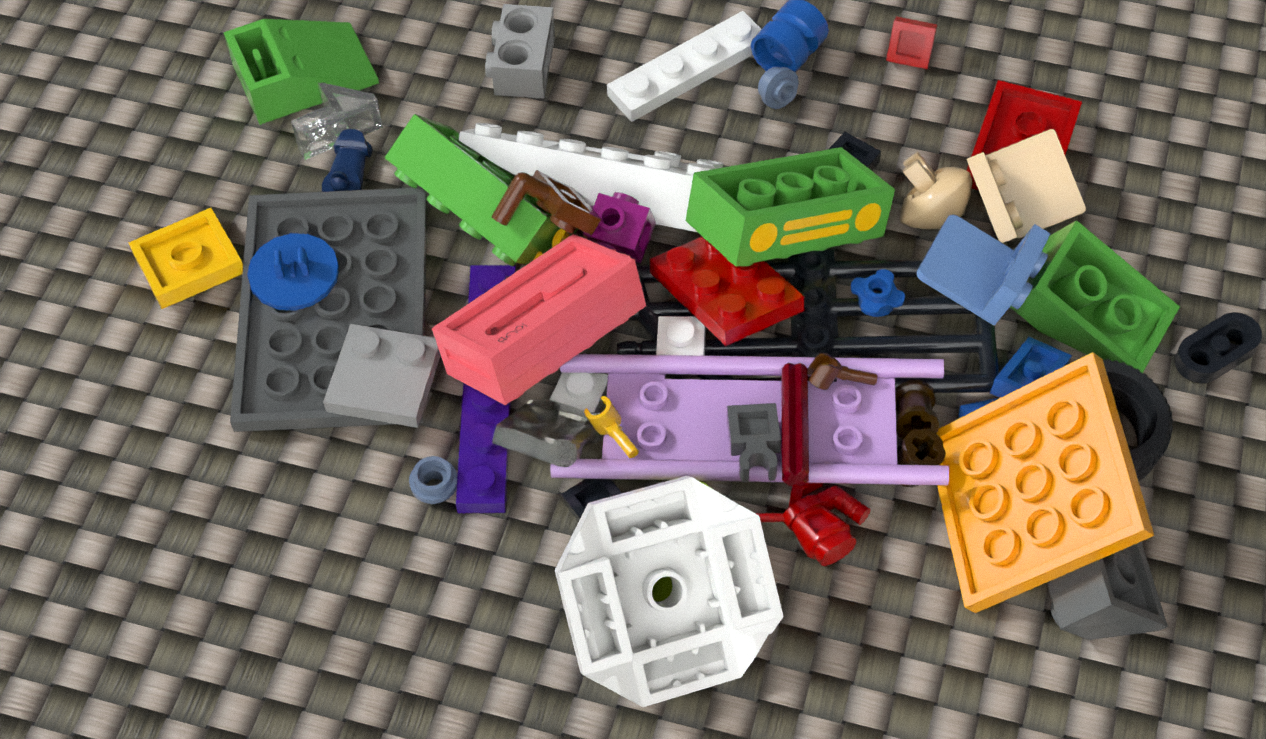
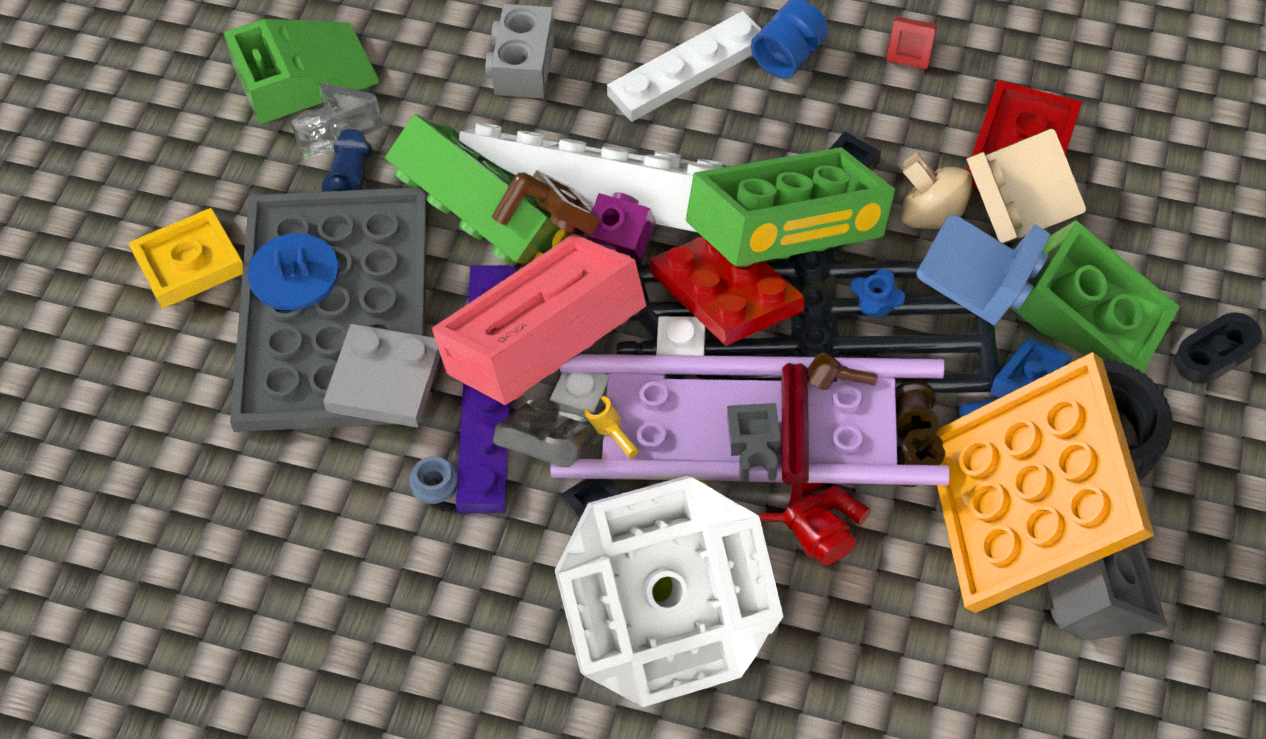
(778, 87): sand blue plate -> none

